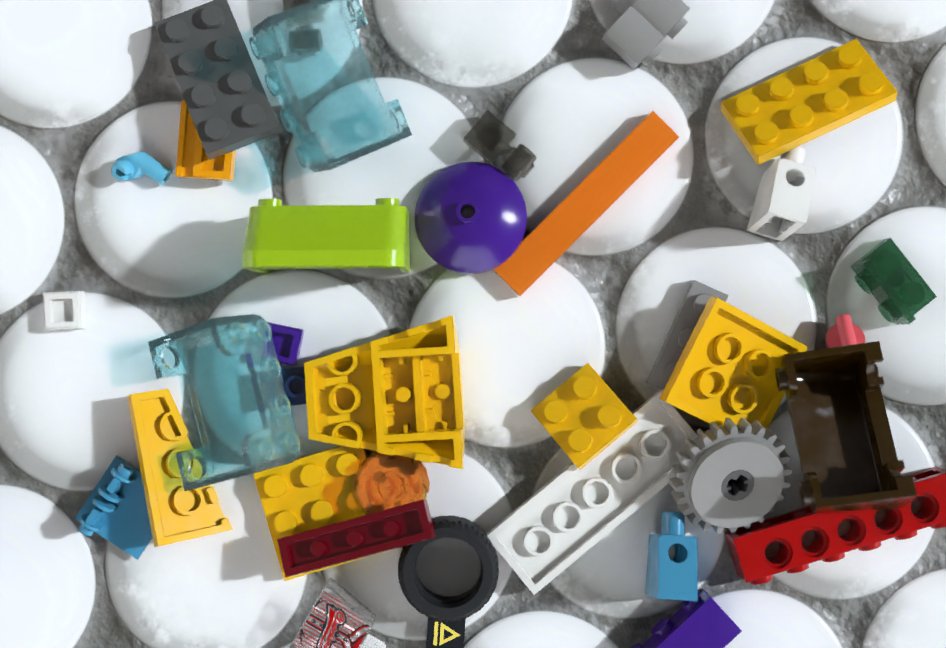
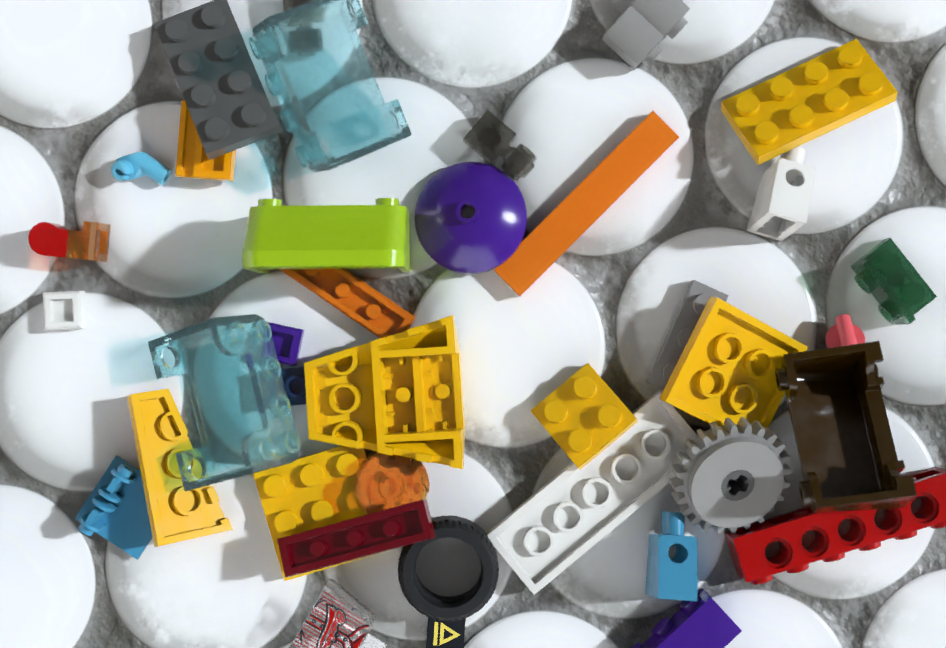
(58, 241): none -> leg
(355, 299): none -> orange tile

